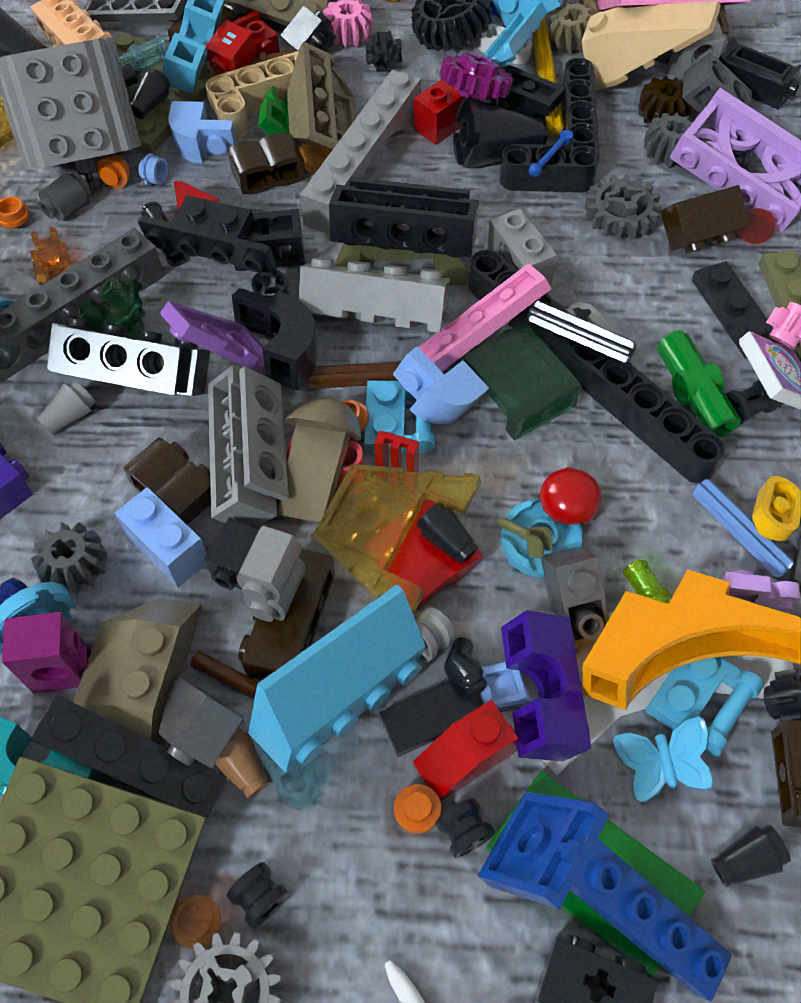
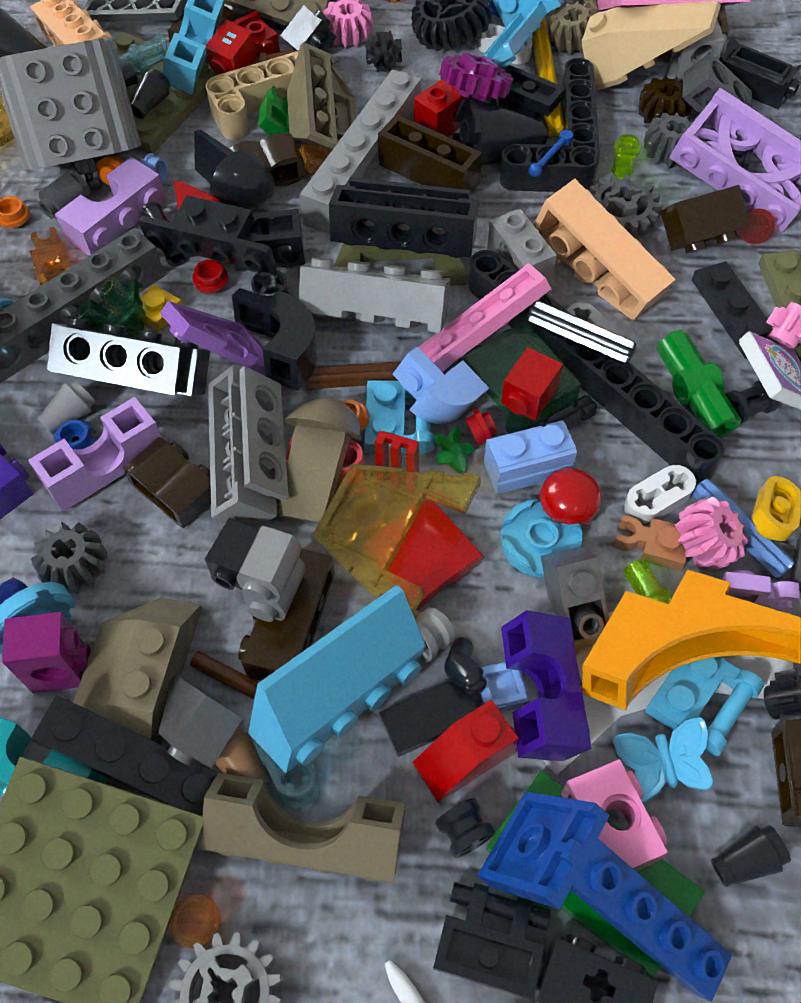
(75, 430): none -> blue plate
(78, 473): none -> lavender arch
(96, 224): none -> lavender arch
(153, 302): none -> yellow plate
(162, 536): light blue brick -> none
(196, 134): light blue brick -> none
(209, 276): none -> red plate
(234, 177): none -> black piece
(248, 823): none -> dark tan arch
(257, 894): black wheel -> none
(417, 808): orange plate -> none
(428, 156): none -> dark brown brick
(446, 532): black cone -> none
(452, 450): none -> green plant
(481, 426): none -> red plate
(489, 955): none -> black plate
(528, 456): none -> light blue brick
(531, 383): none -> red brick
(536, 537): olive hand -> none
(571, 414): none -> black axle
(601, 250): none -> light nougat wedge
(621, 791): none -> bright pink brick
(626, 150): none -> clear neon green pin
(655, 488): none -> white beam
(656, 541): none -> nougat plate
(711, 534): none -> bright pink gear

